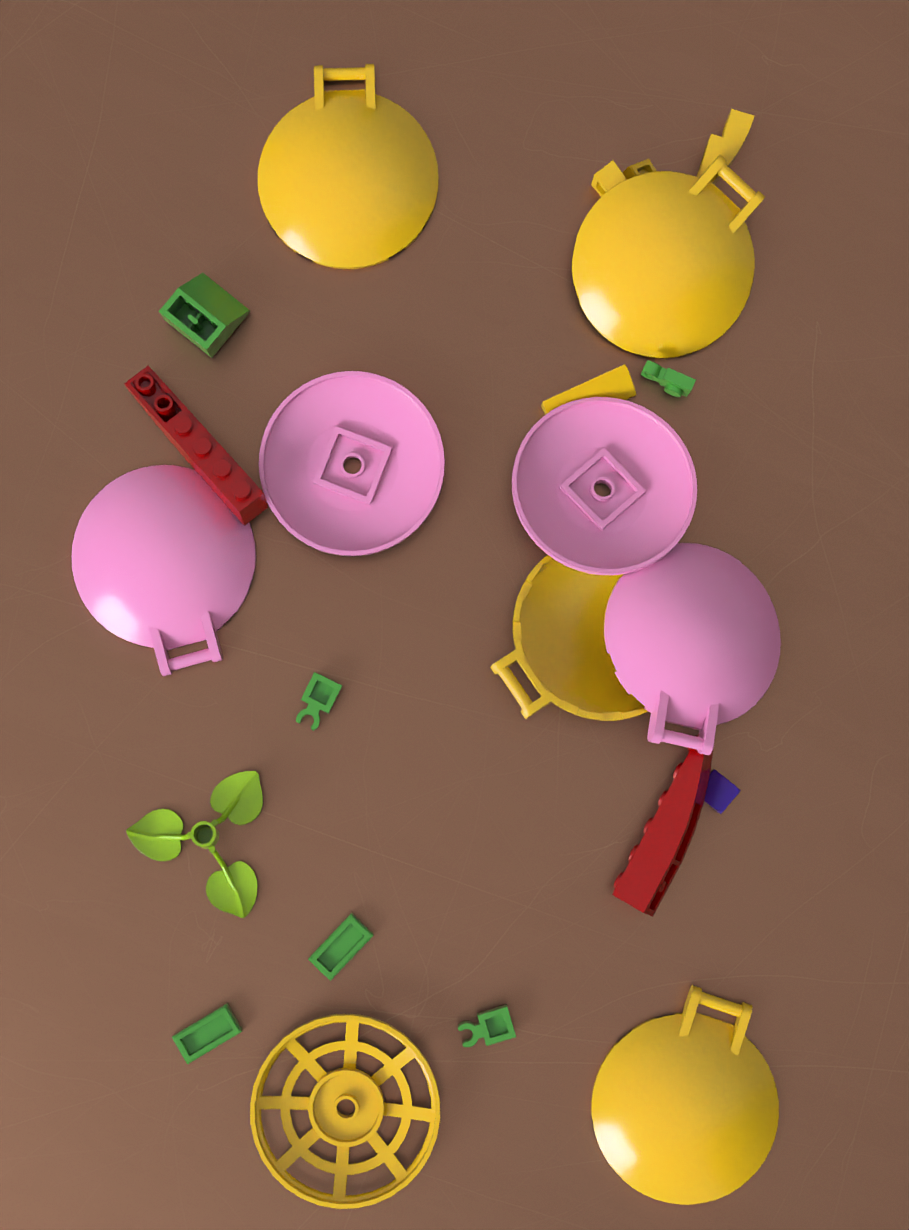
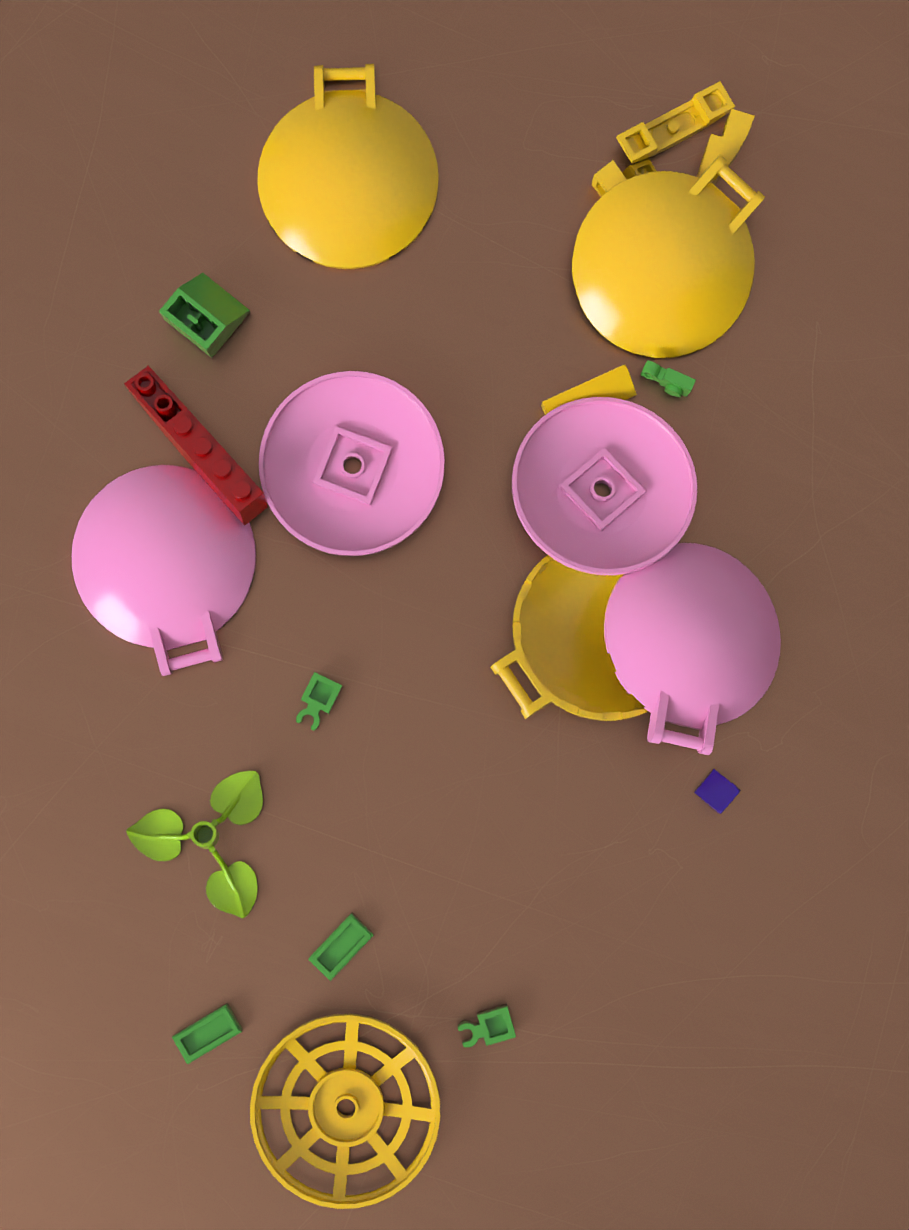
(666, 836): red slope -> none
(676, 125): none -> yellow slope
(686, 1104): yellow dish -> none

